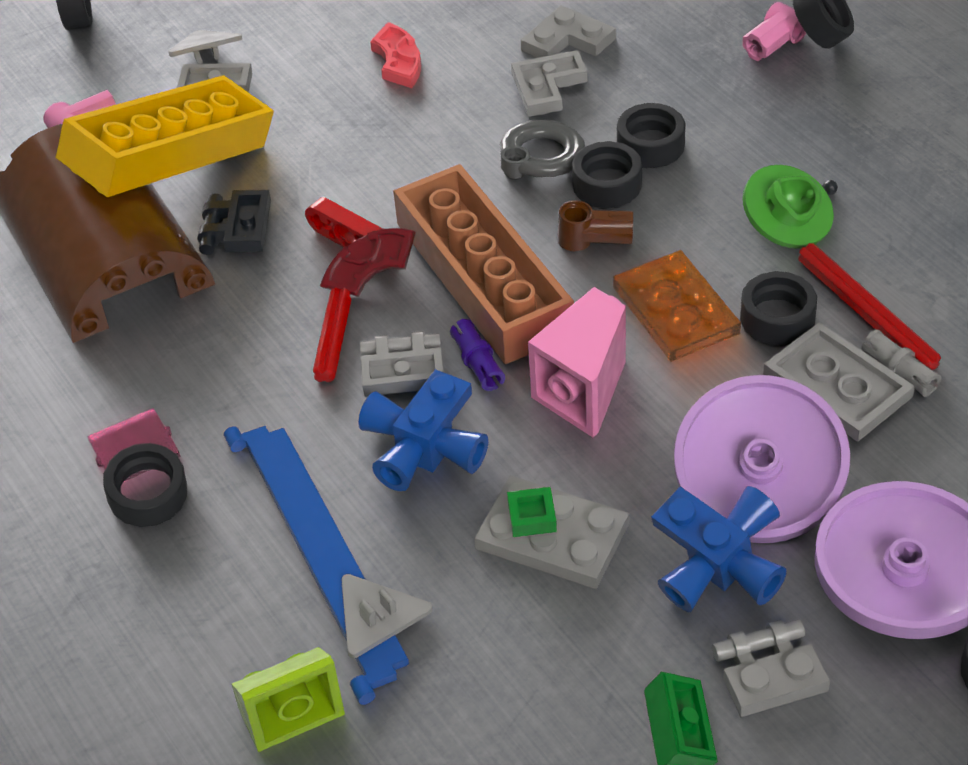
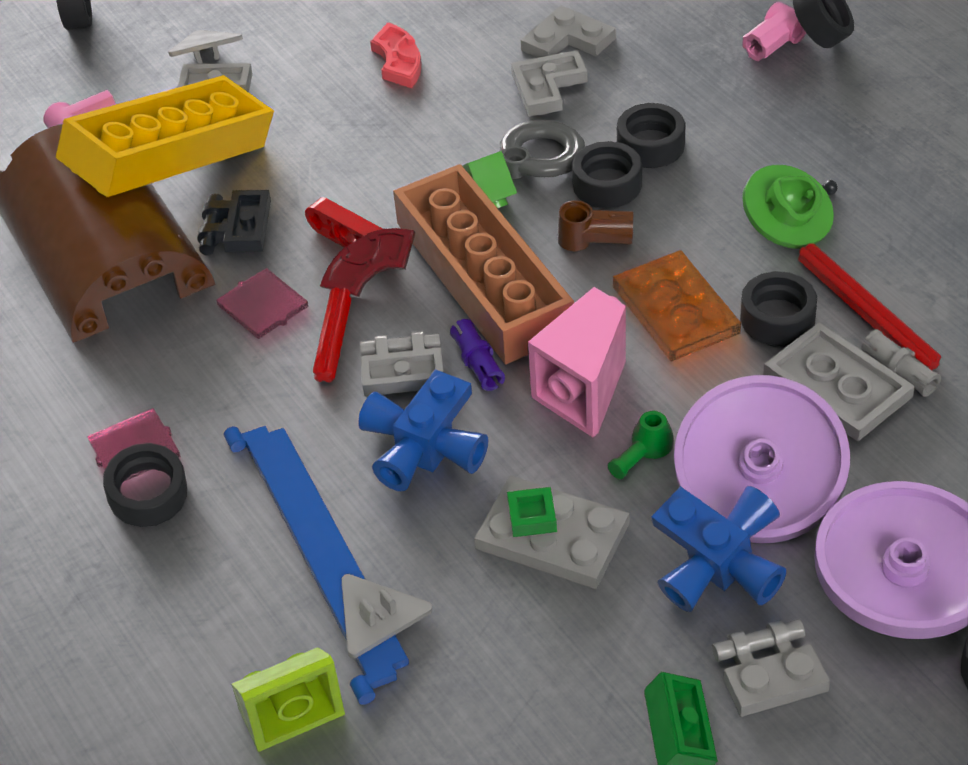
(262, 303): none -> clear pink piece
(492, 177): none -> bright green slope
(650, 439): none -> green bar

